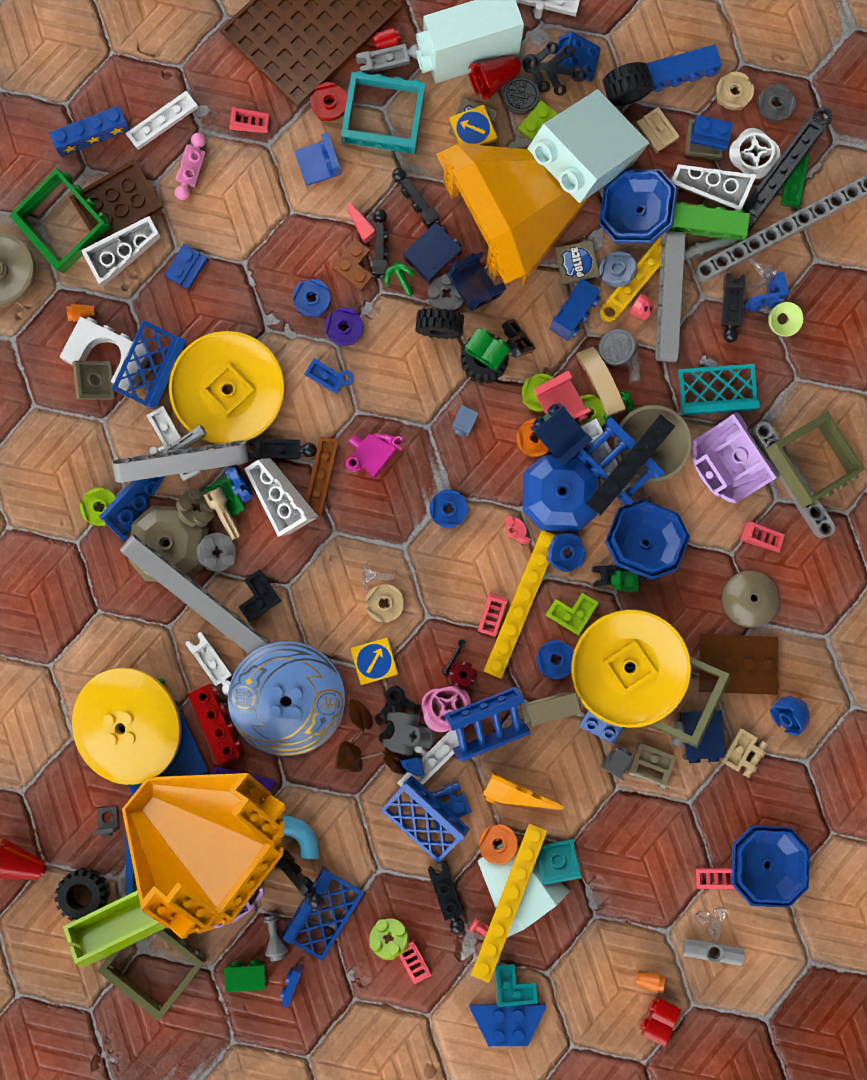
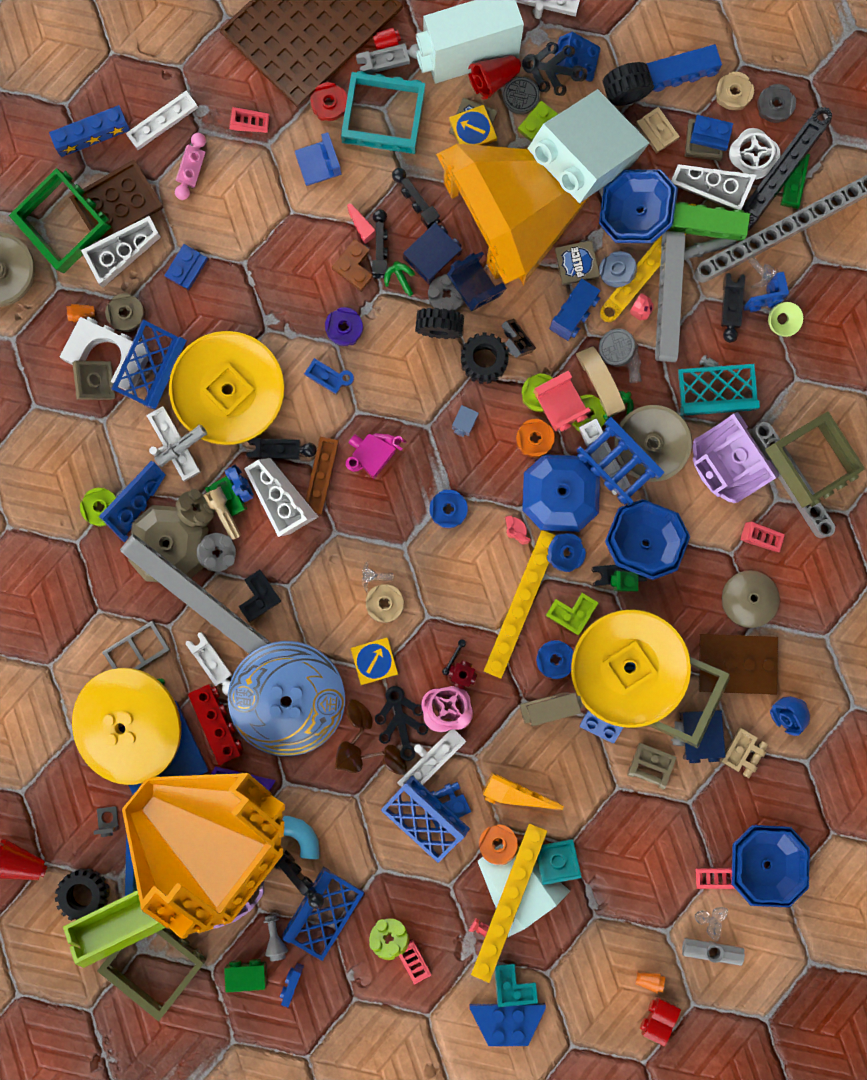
(116, 306): none -> dark tan plate
(140, 657): none -> light grey window
(180, 461): light grey beam -> none
(313, 308): blue plate -> none
(408, 734): dark grey piece -> none
(413, 766): blue tile -> none
(447, 898): black plate -> none
(481, 709): blue fence -> none
(487, 349): green brick -> none
(492, 597): coral slope -> none
(560, 433): dark blue panel -> none
(617, 761): dark grey window -> none
(630, 465): black plate -> none

